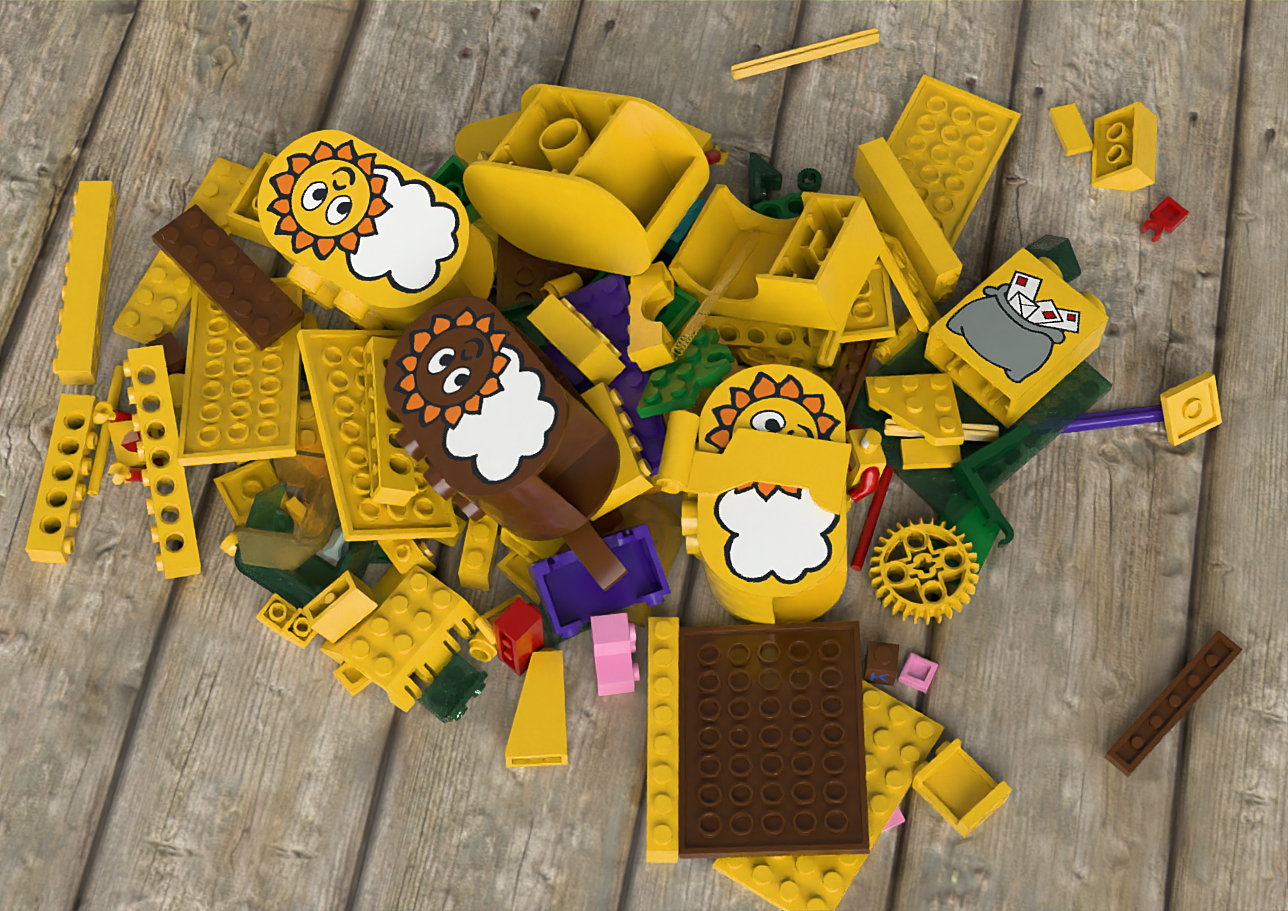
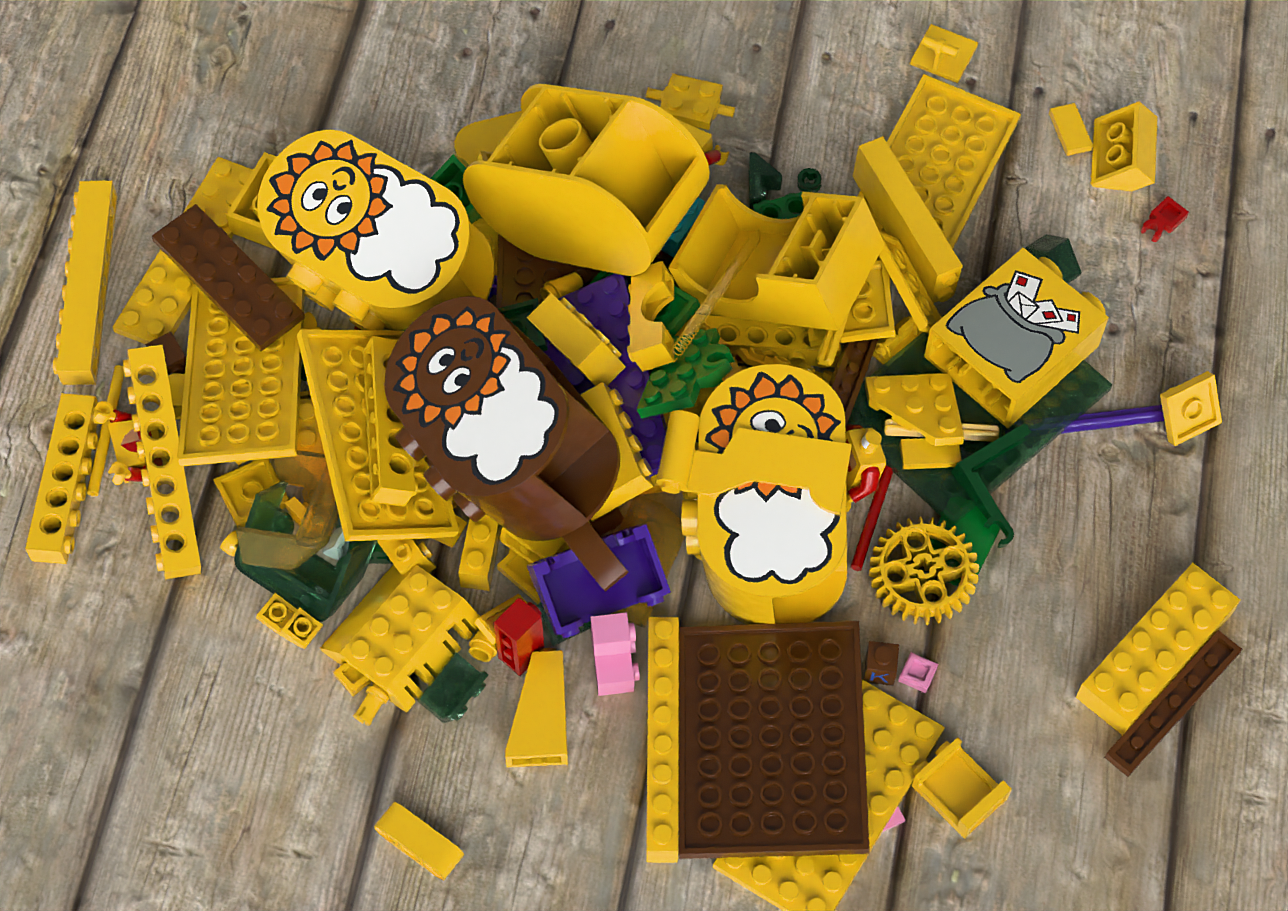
(340, 607): yellow brick -> none
(371, 704): none -> yellow pin
(418, 840): none -> yellow beam
(692, 100): none -> yellow plate
(804, 53): yellow axle -> none
(944, 53): none -> yellow plate
(1157, 648): none -> yellow brick

